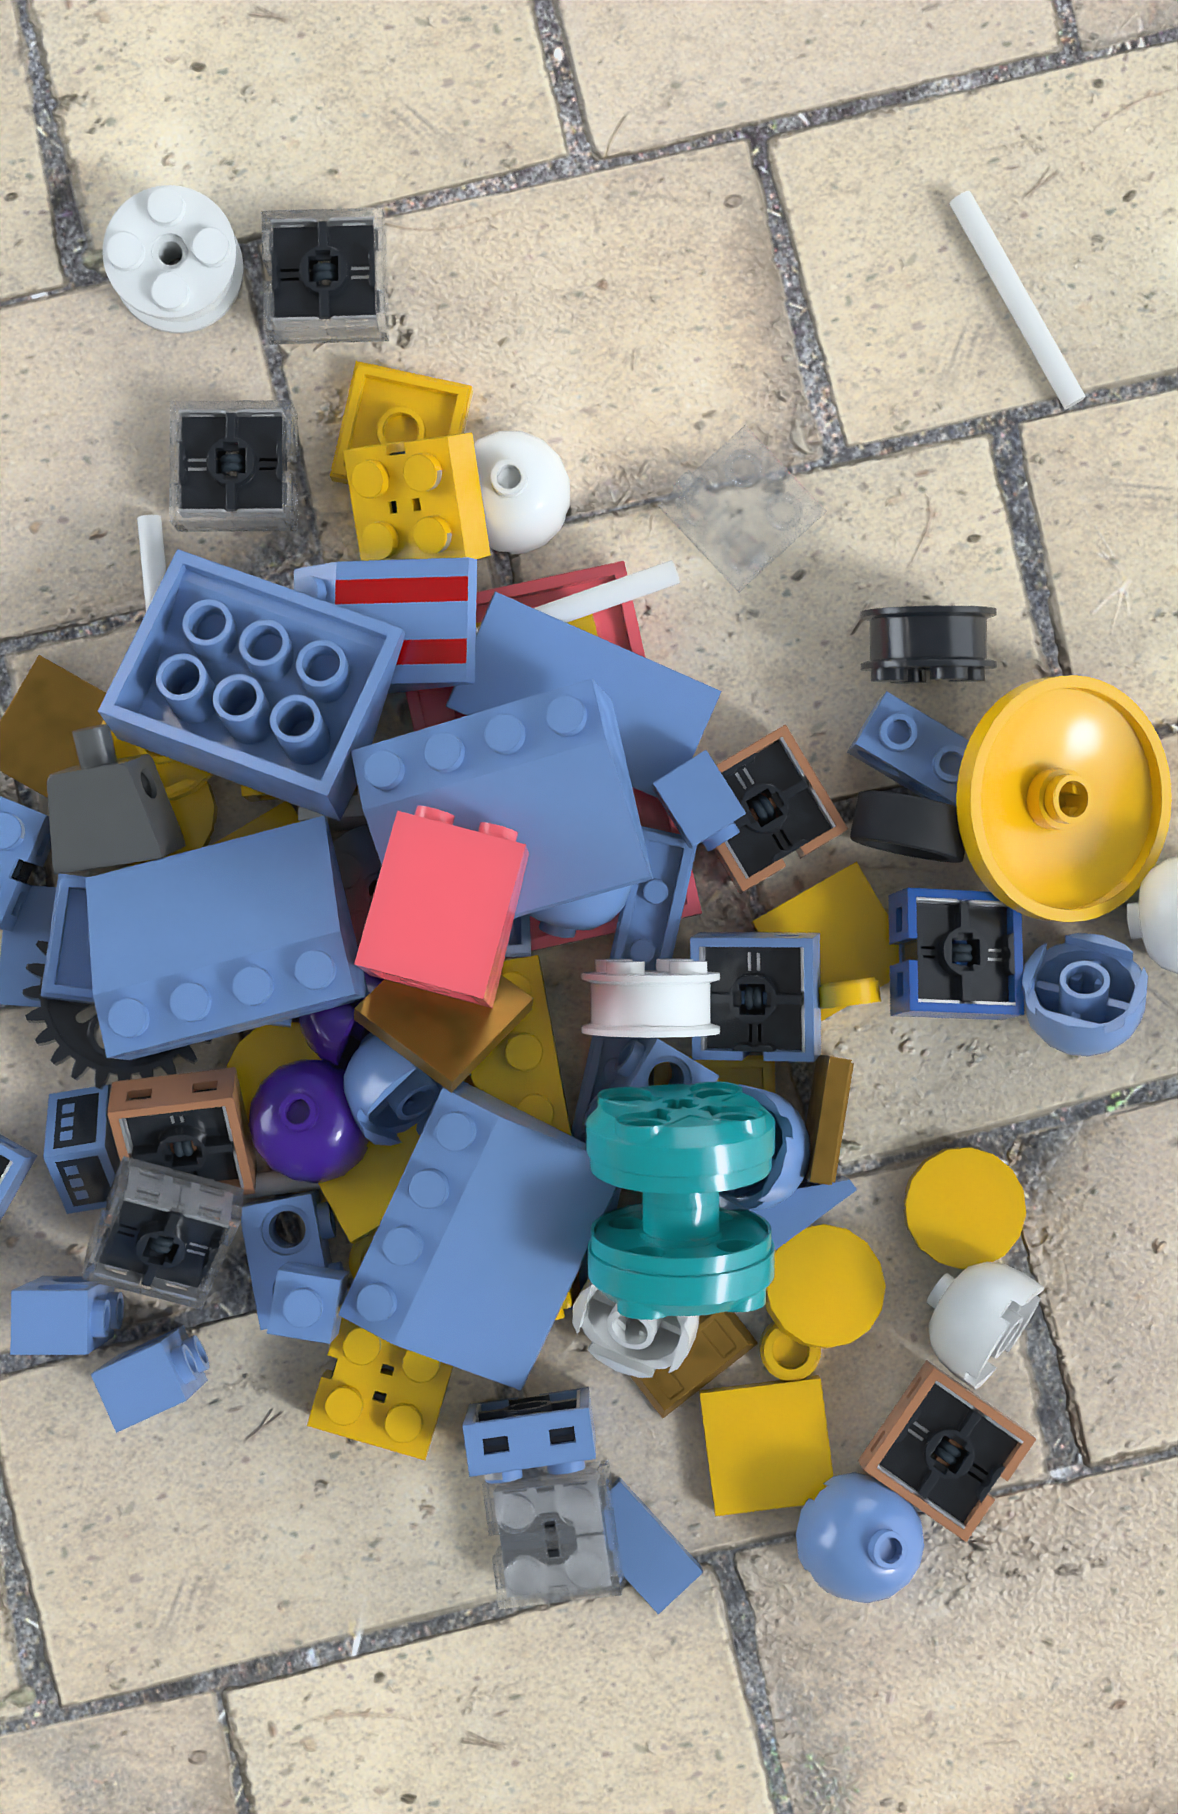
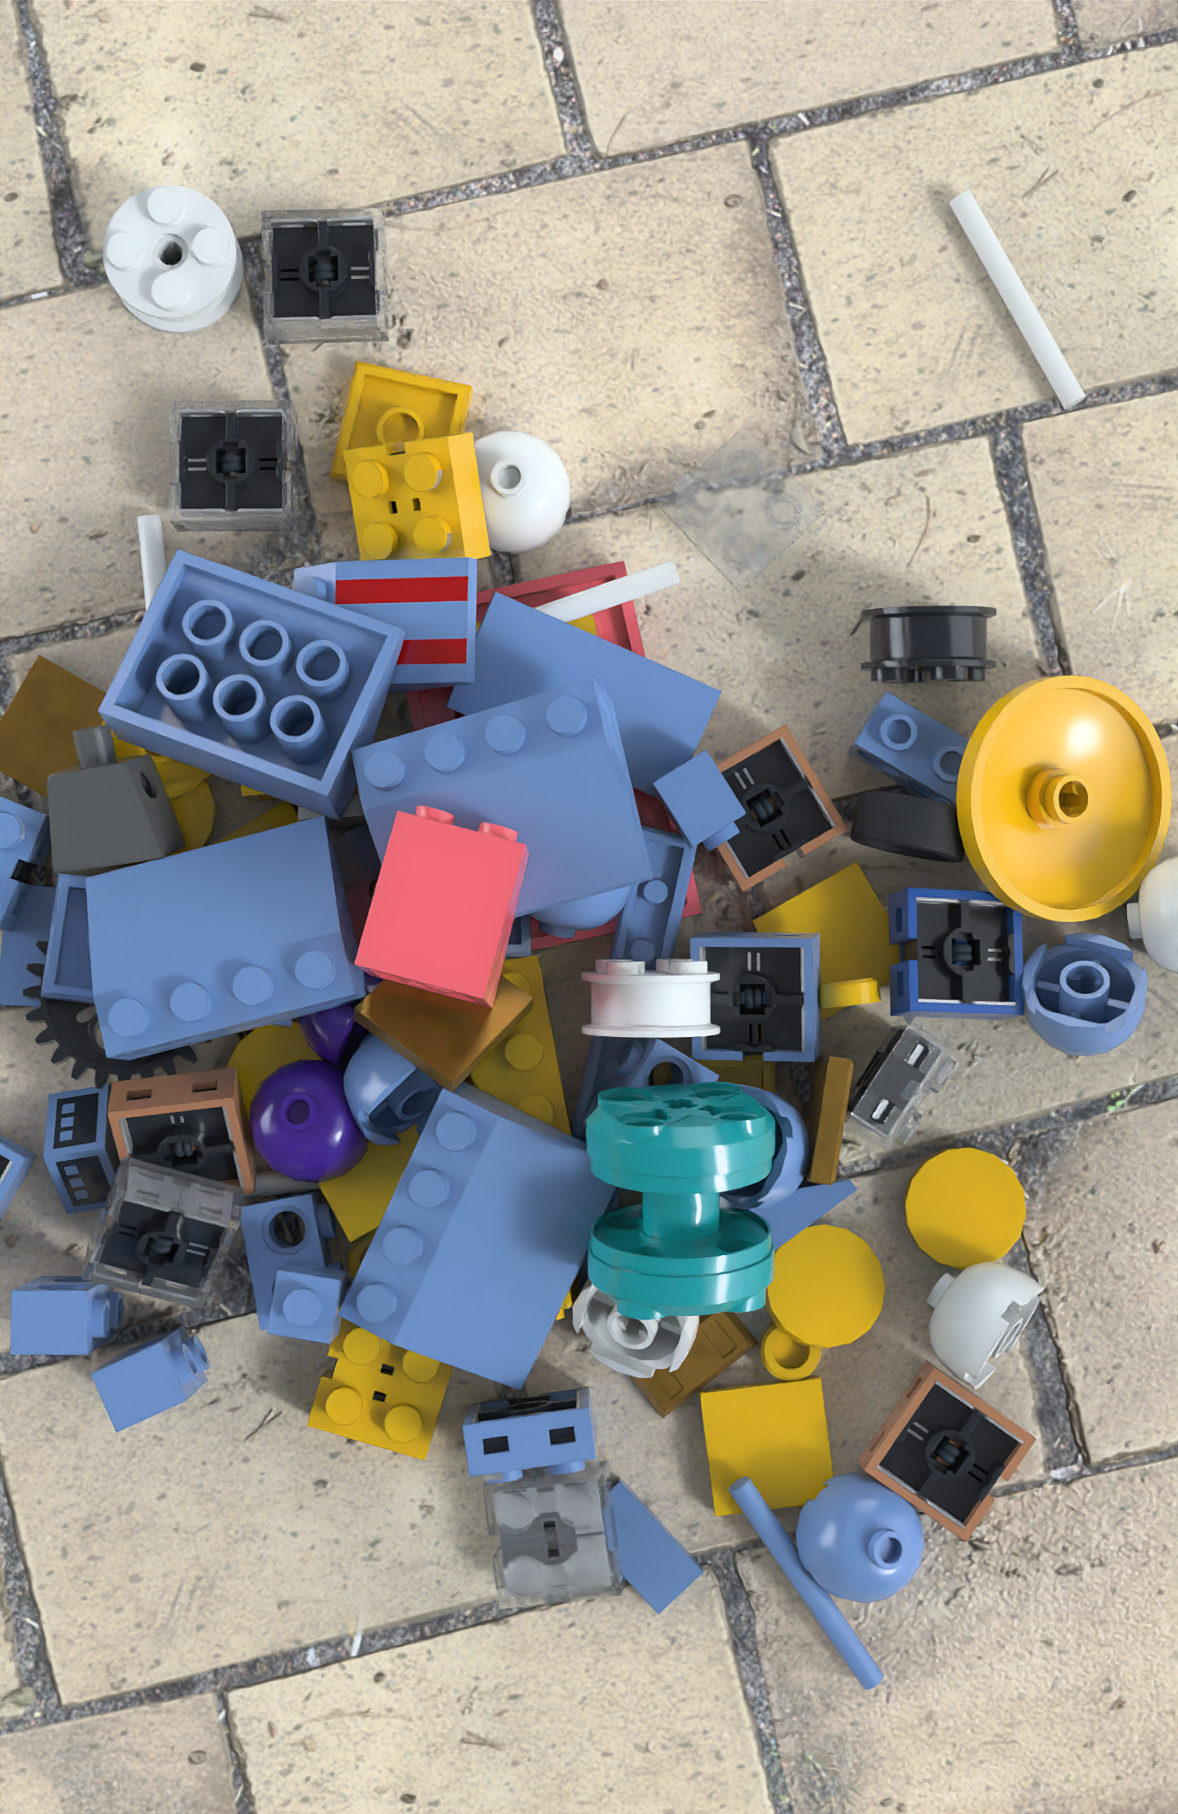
(814, 1596): none -> medium blue bar
(896, 1081): none -> clear piece

